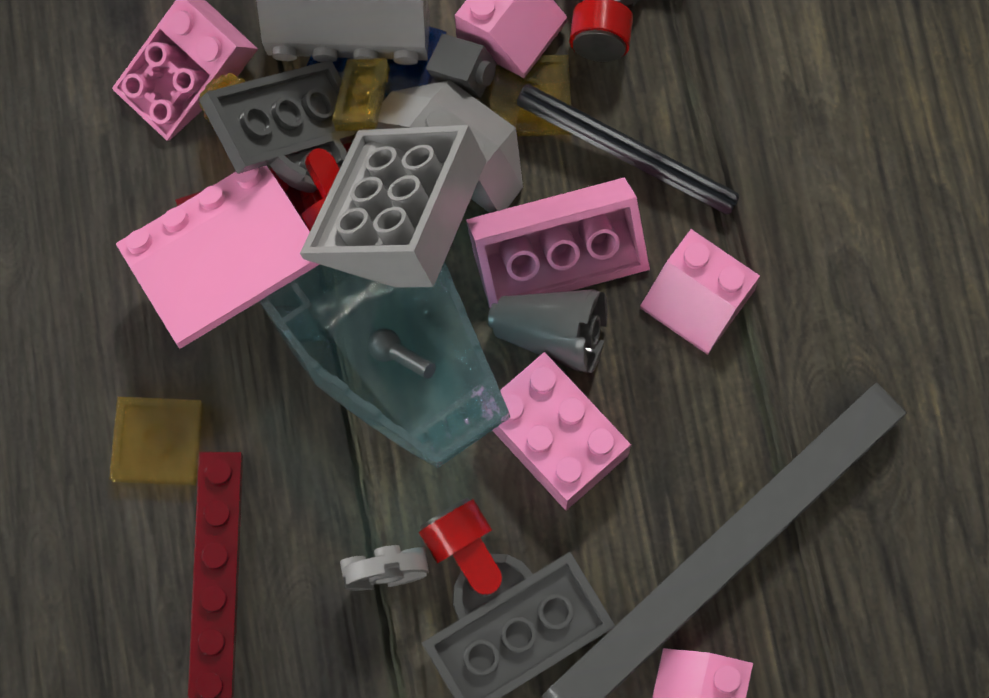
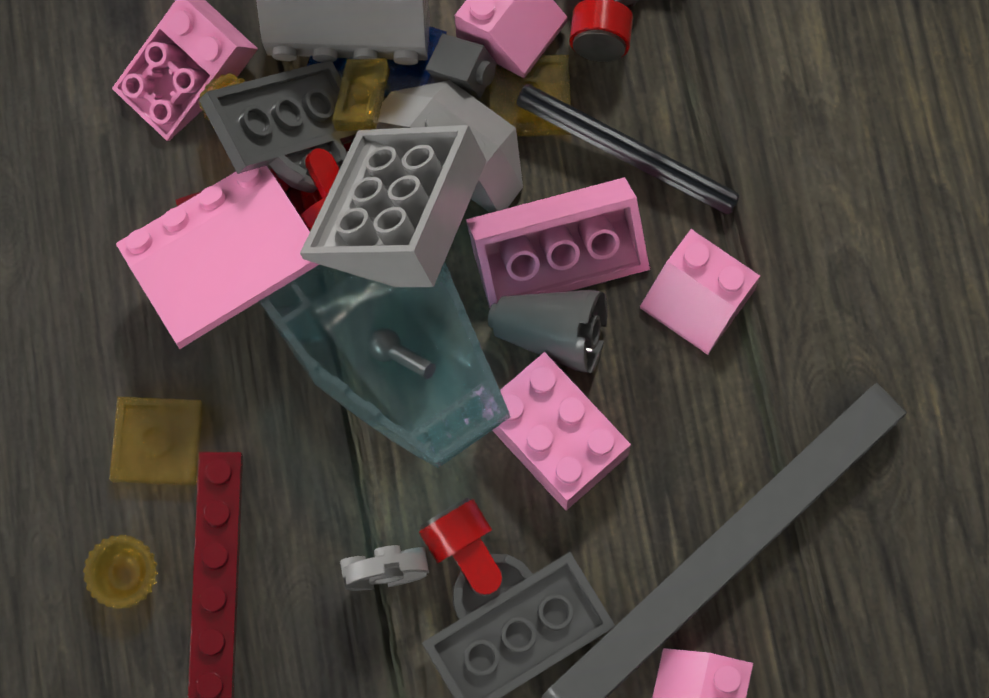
(120, 571): none -> clear yellow hat

